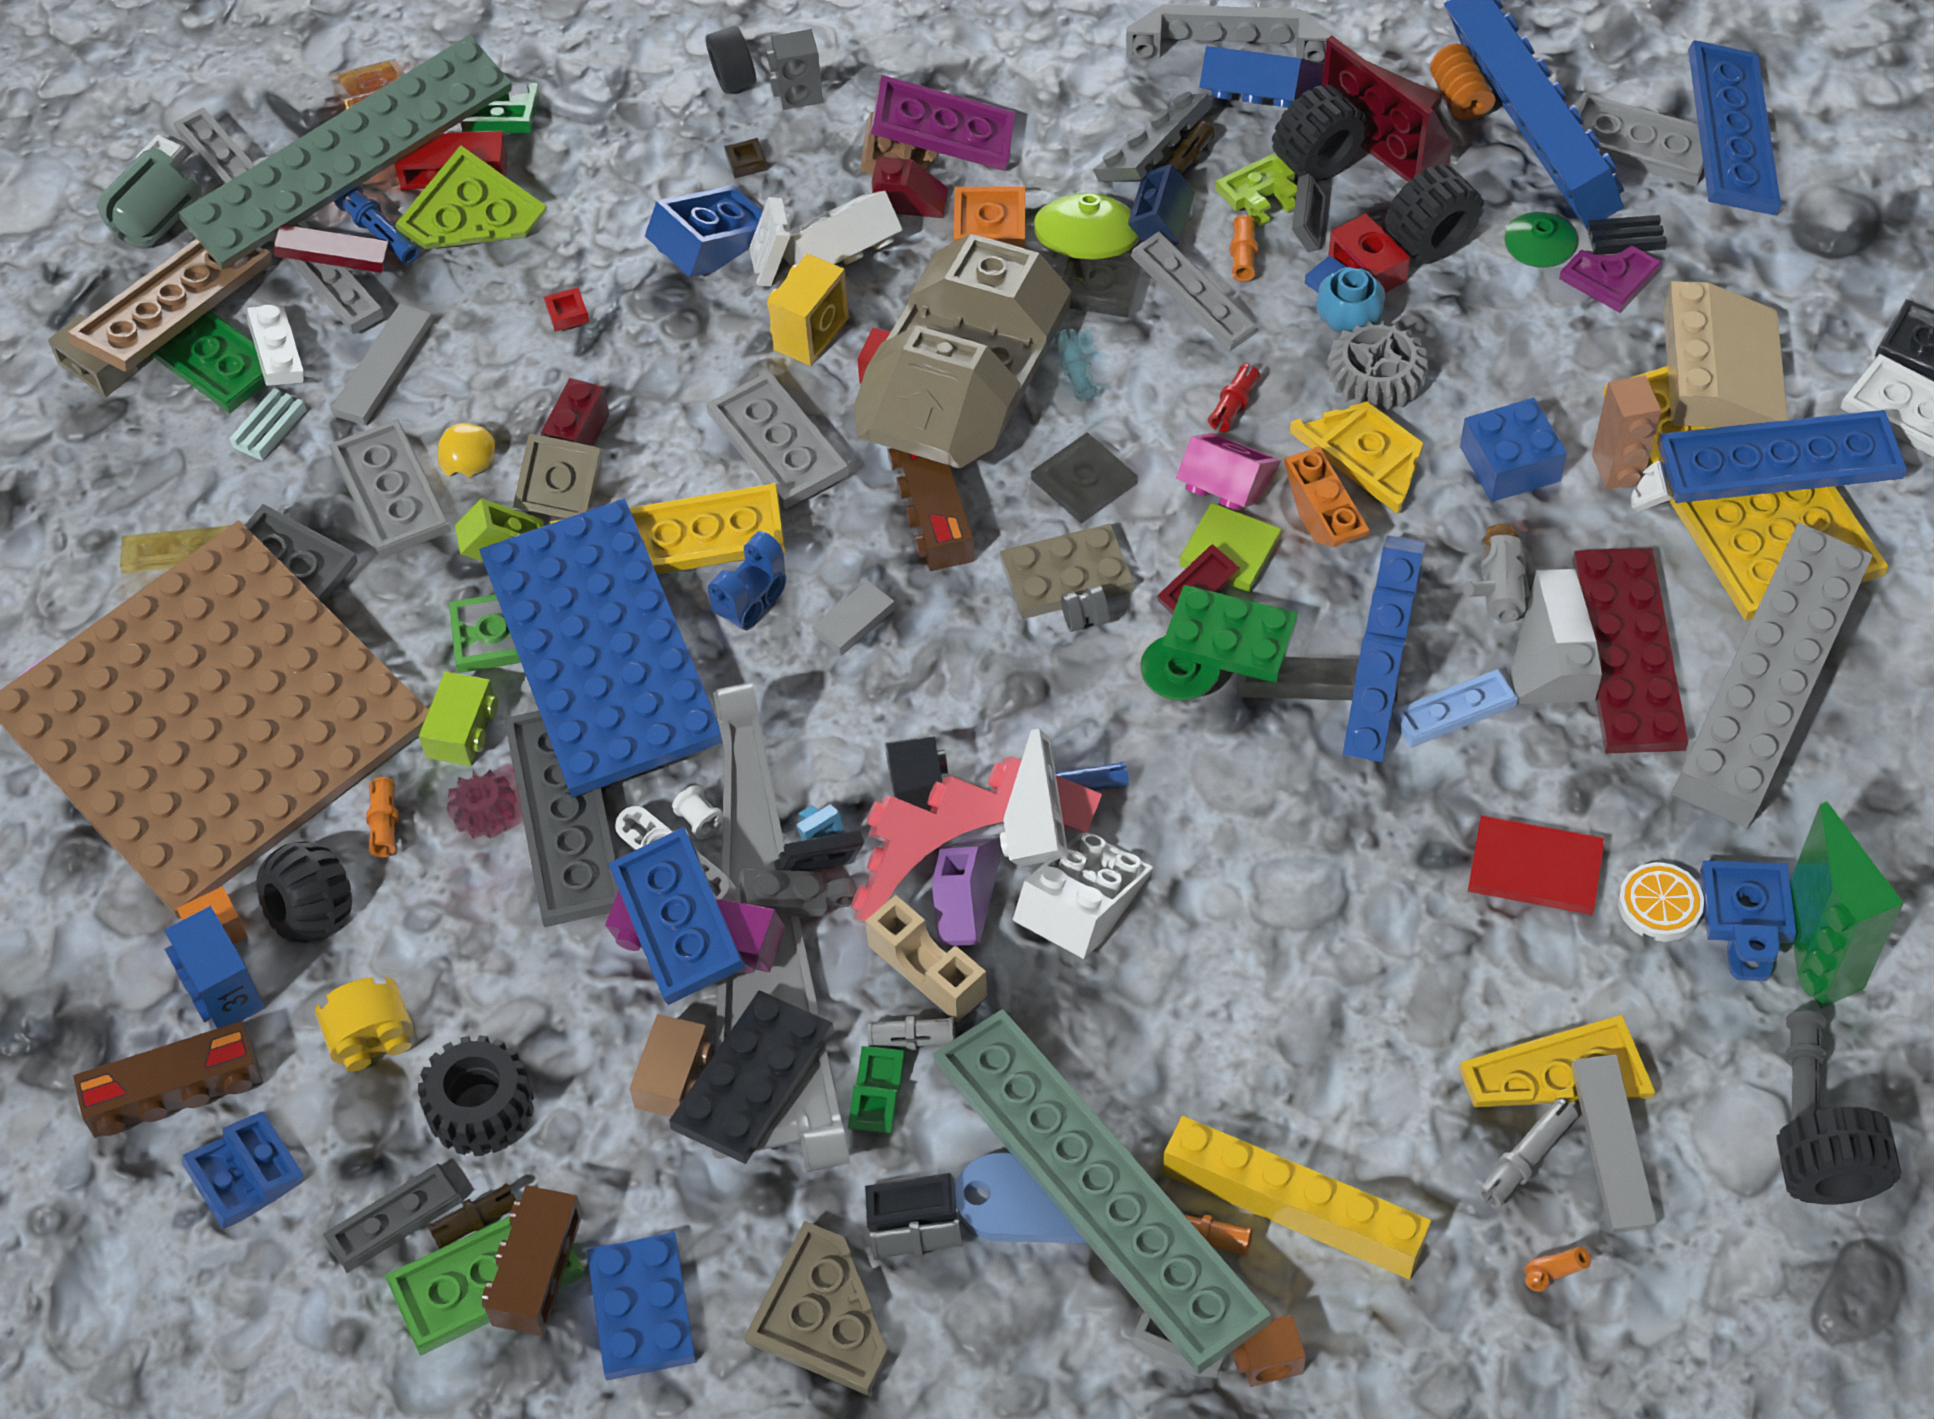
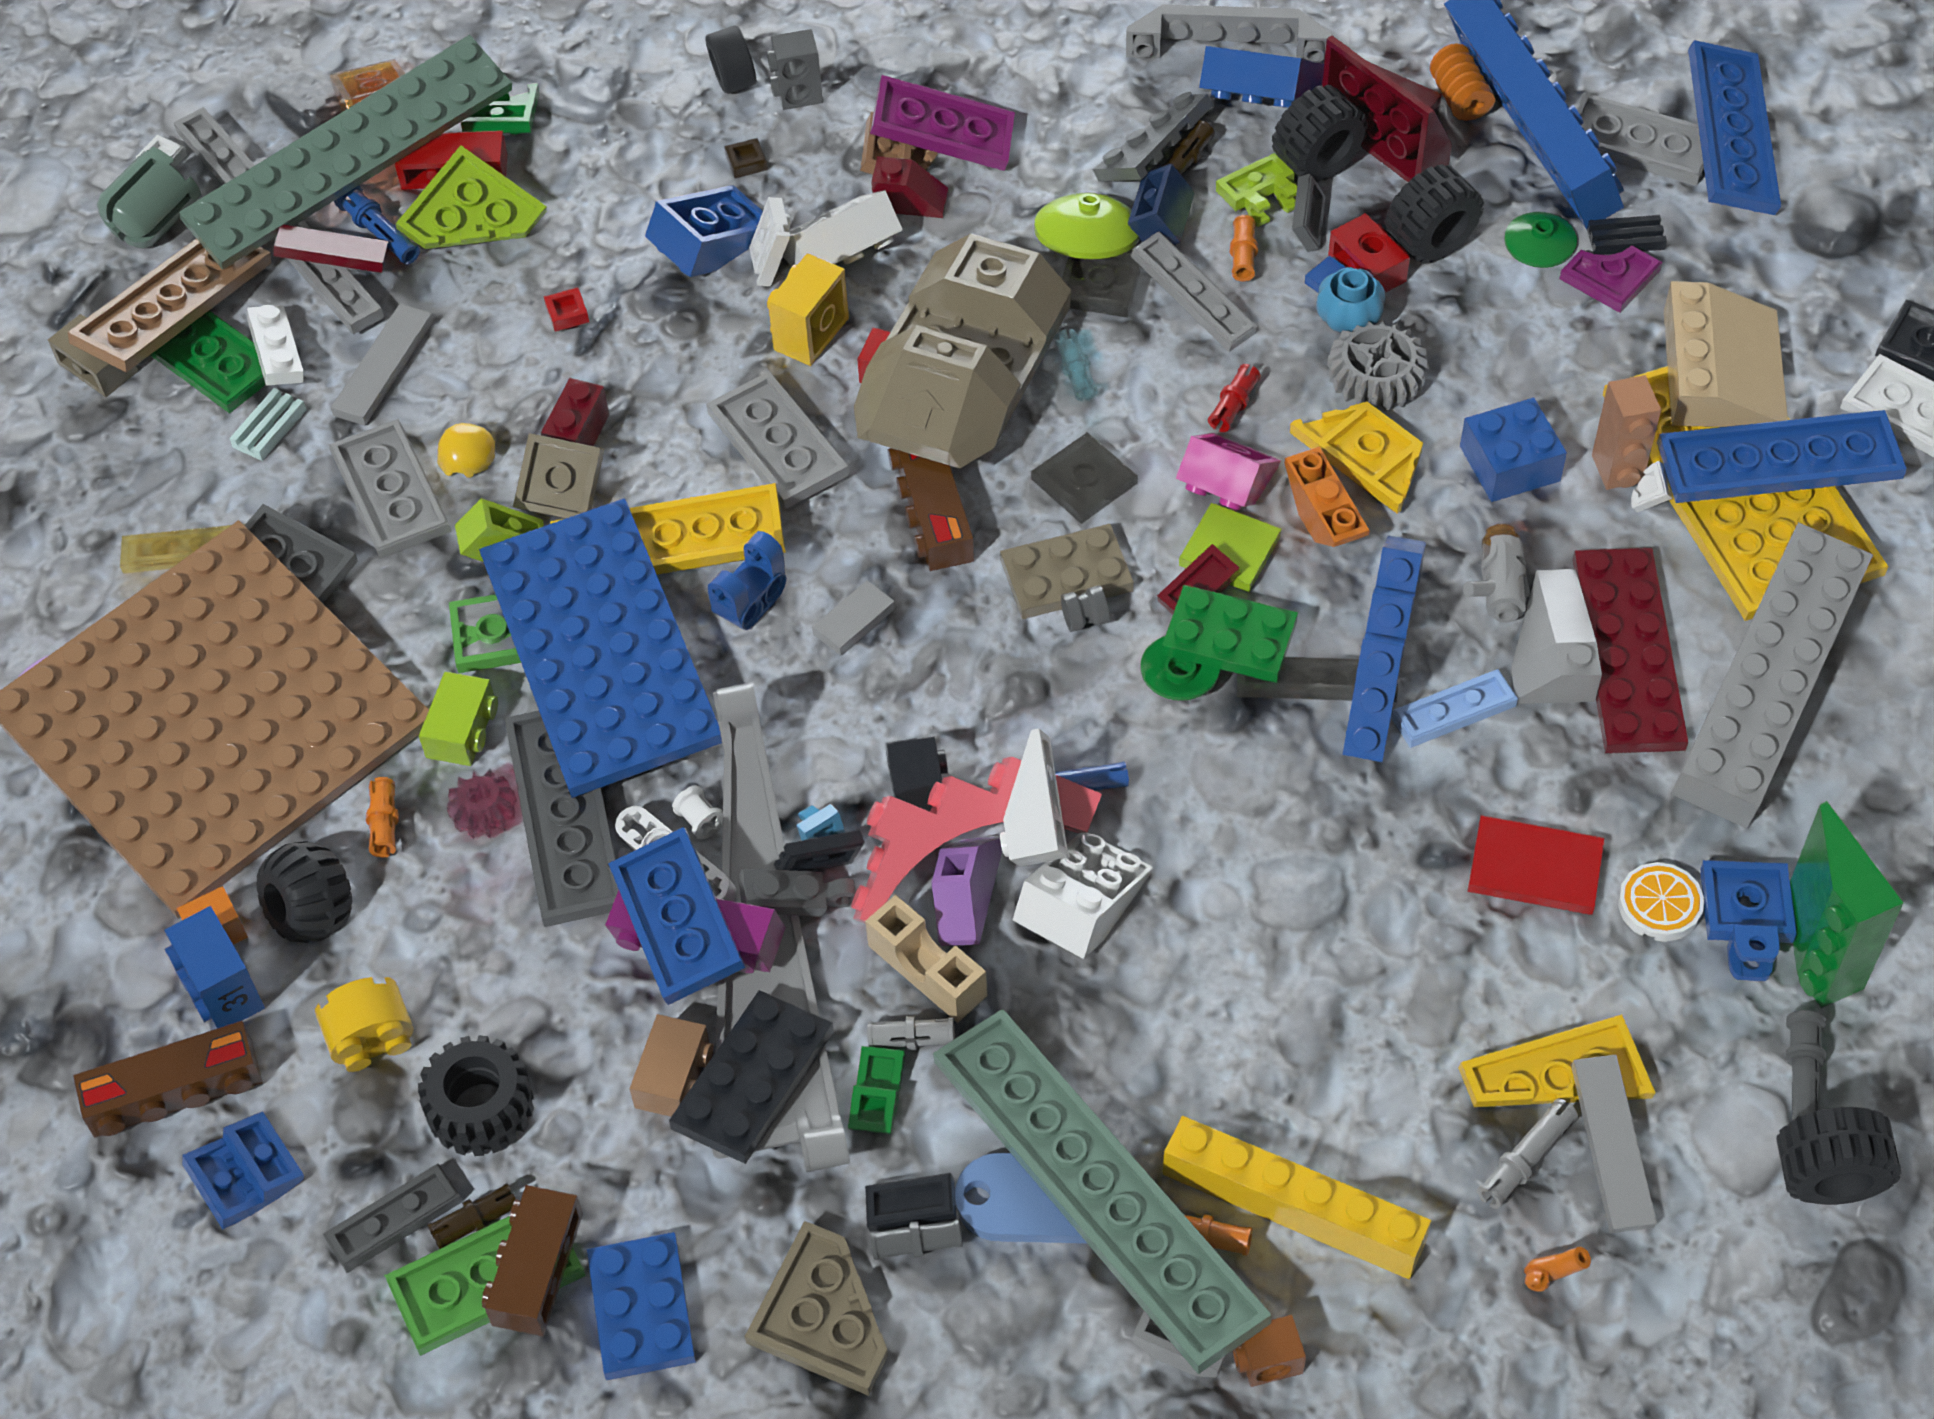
(991, 213): orange plate -> none

